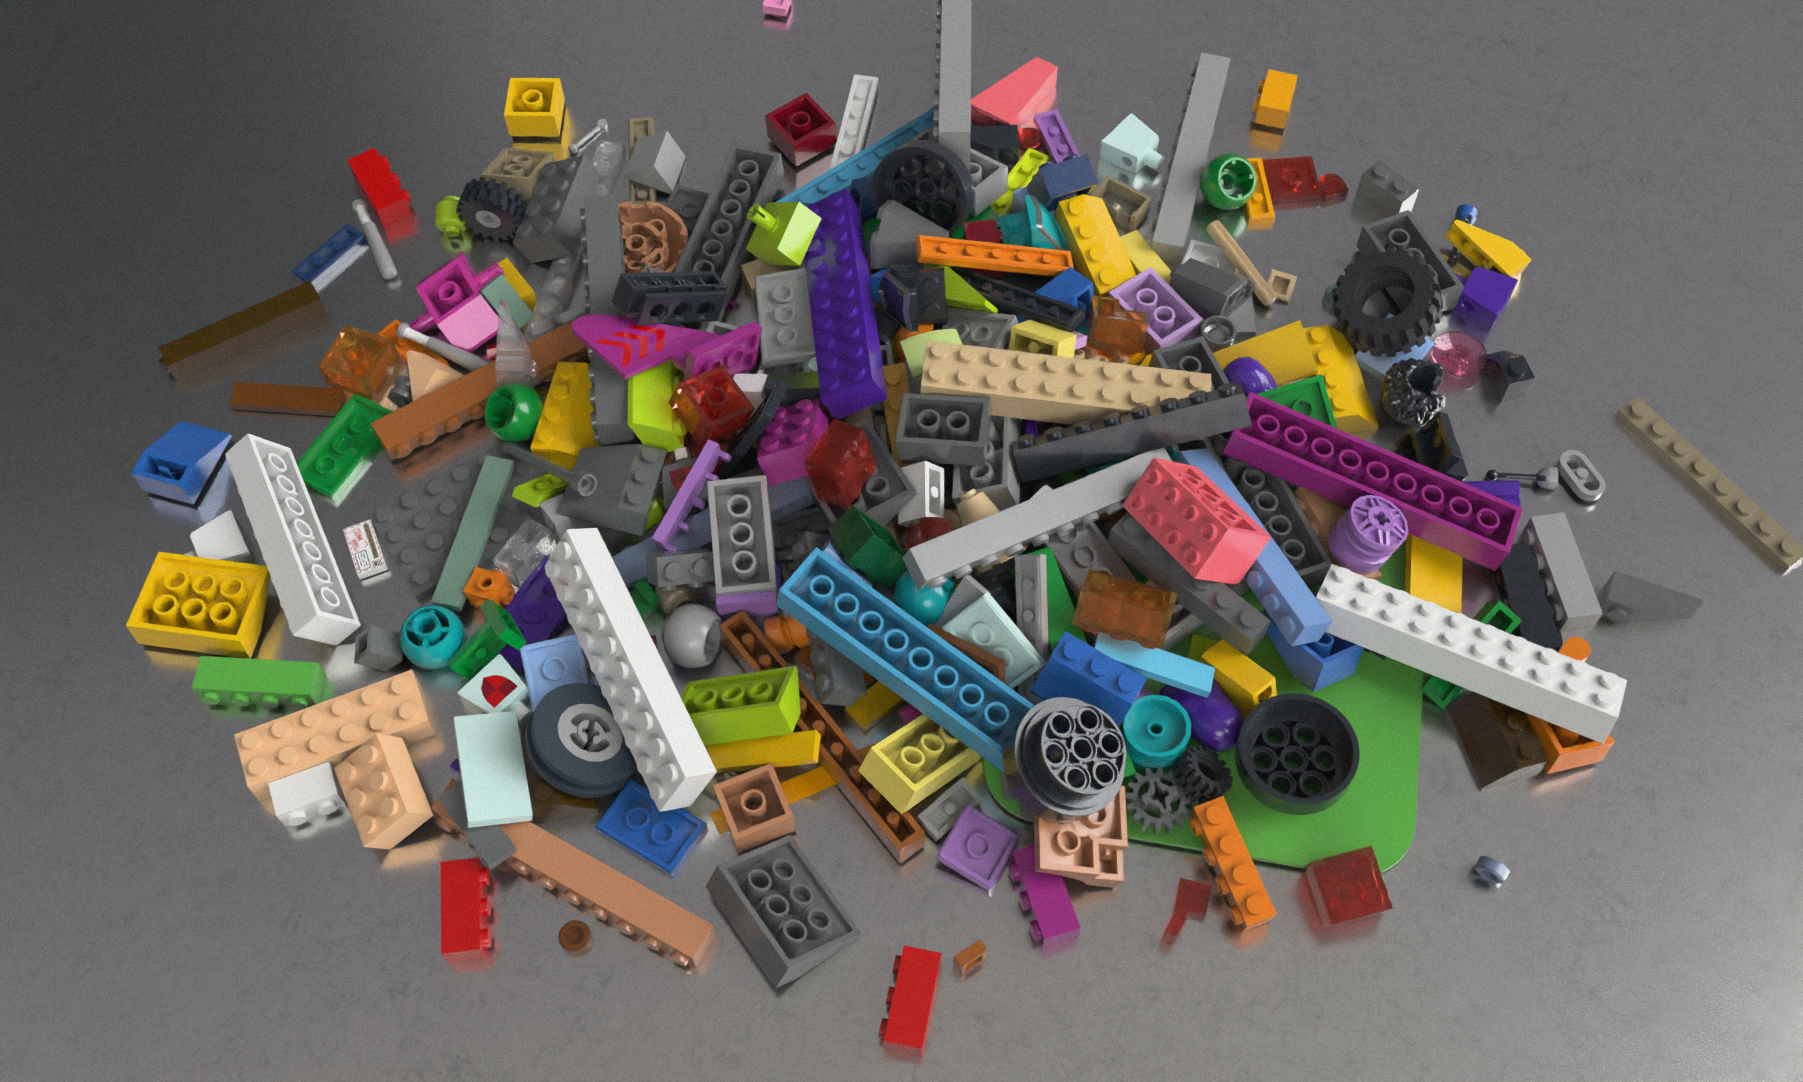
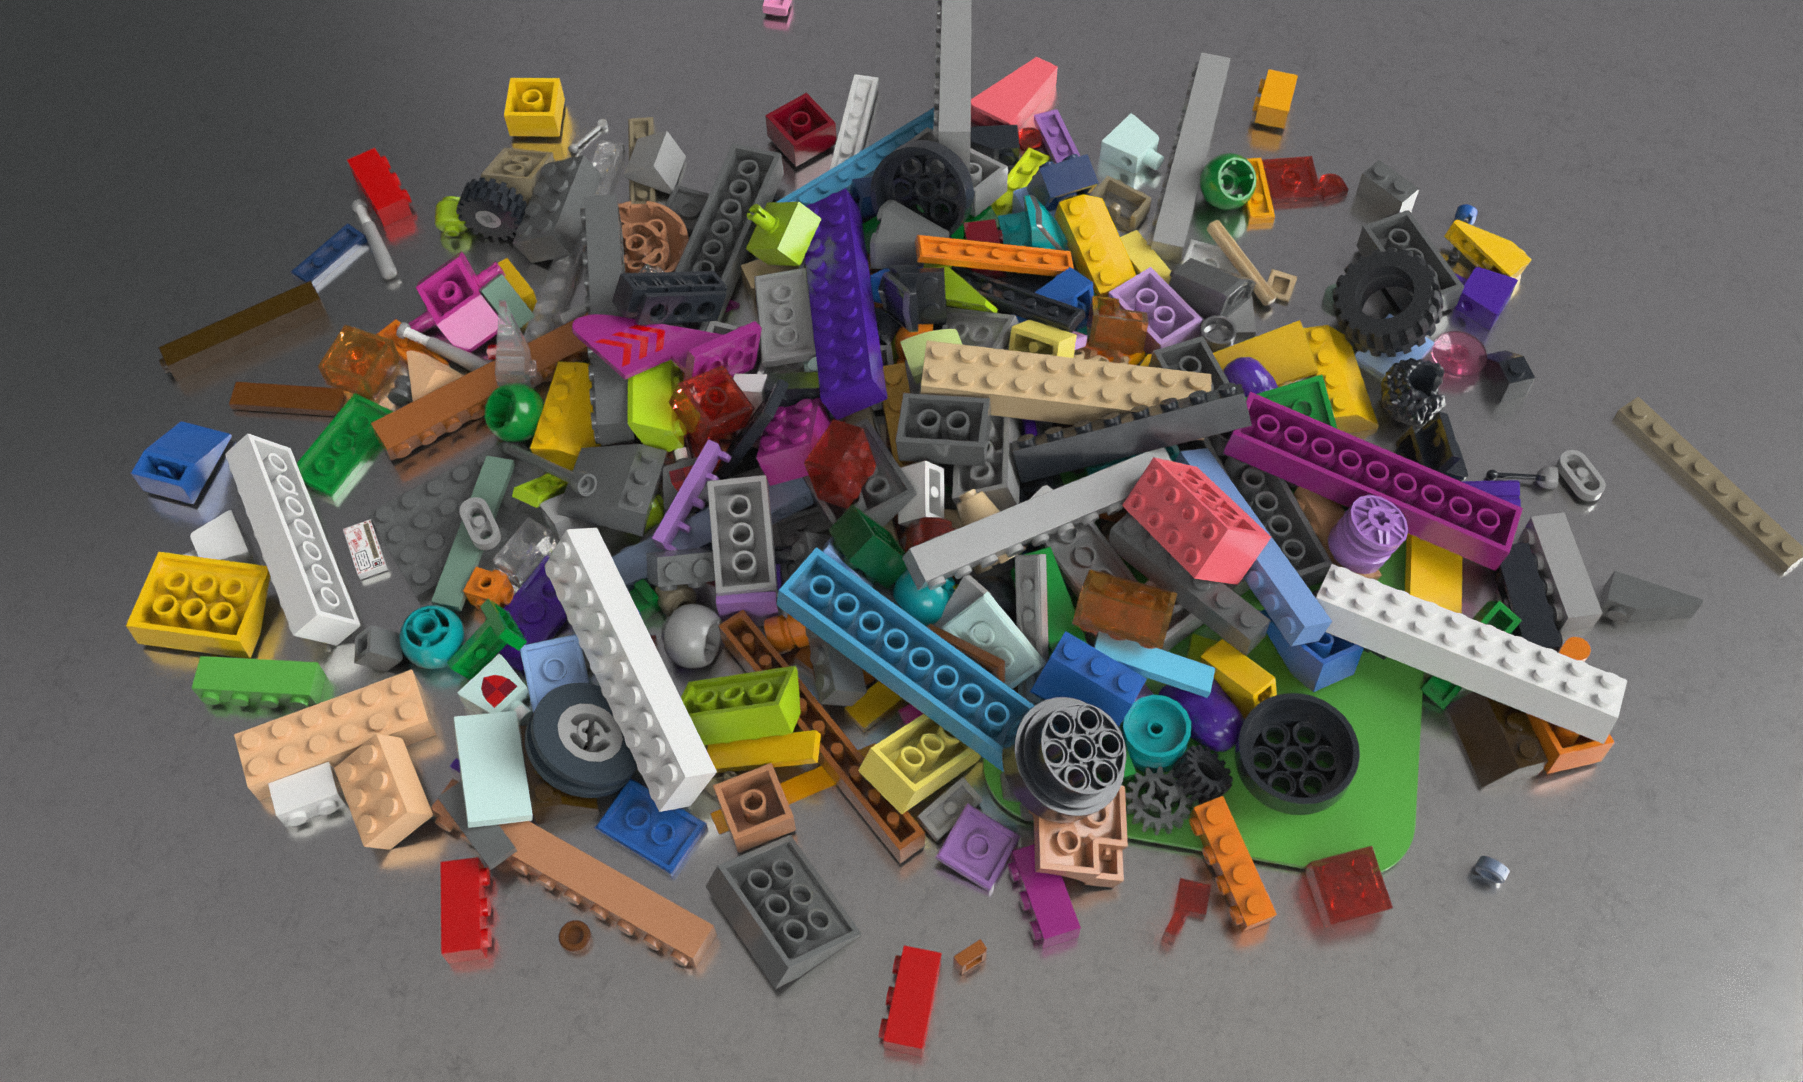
(481, 525): none -> light grey plate

